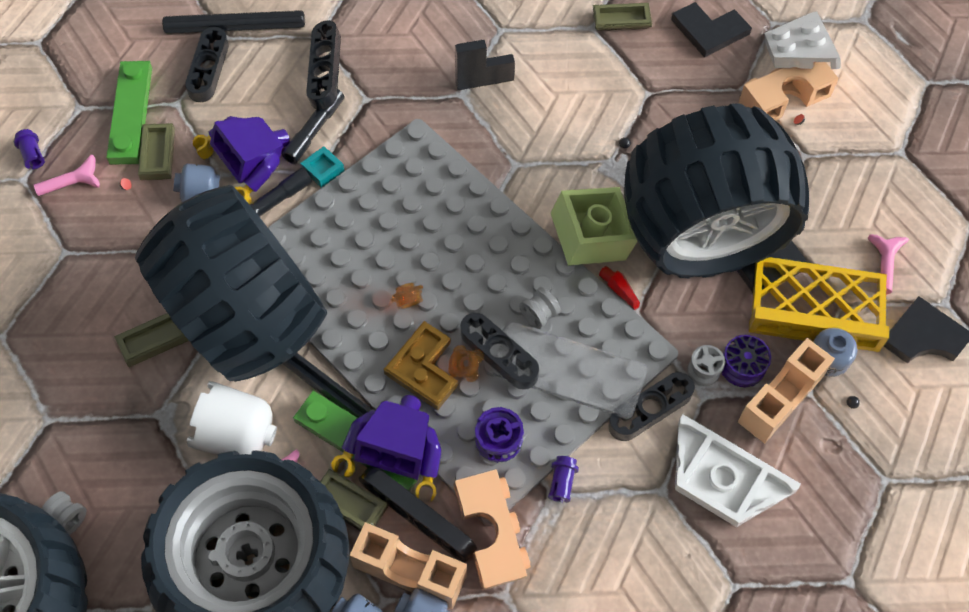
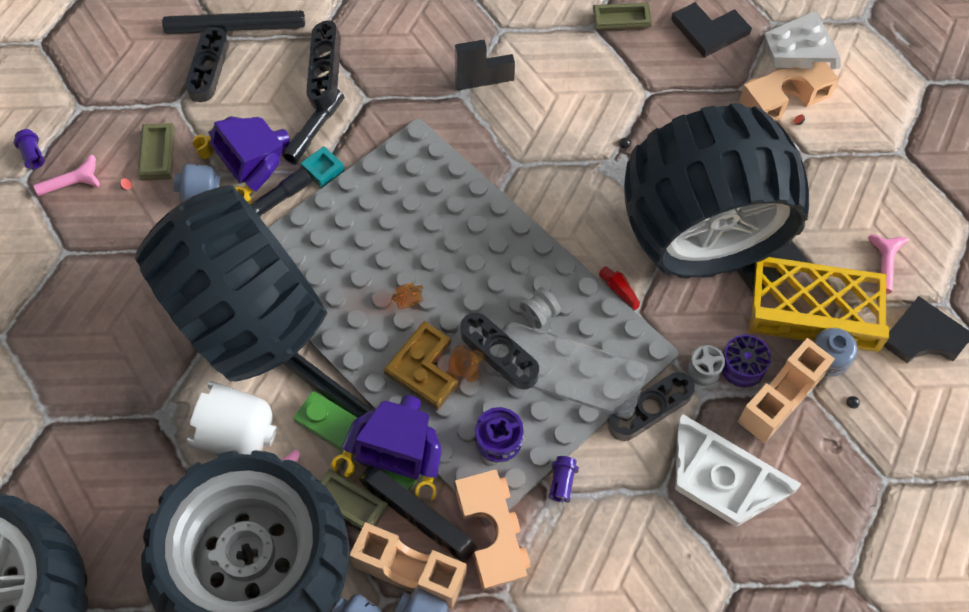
(64, 511): light grey wheel -> none
(129, 112): bright green plate -> none
(149, 339): olive tile -> none
(593, 225): yellowish green brick -> none

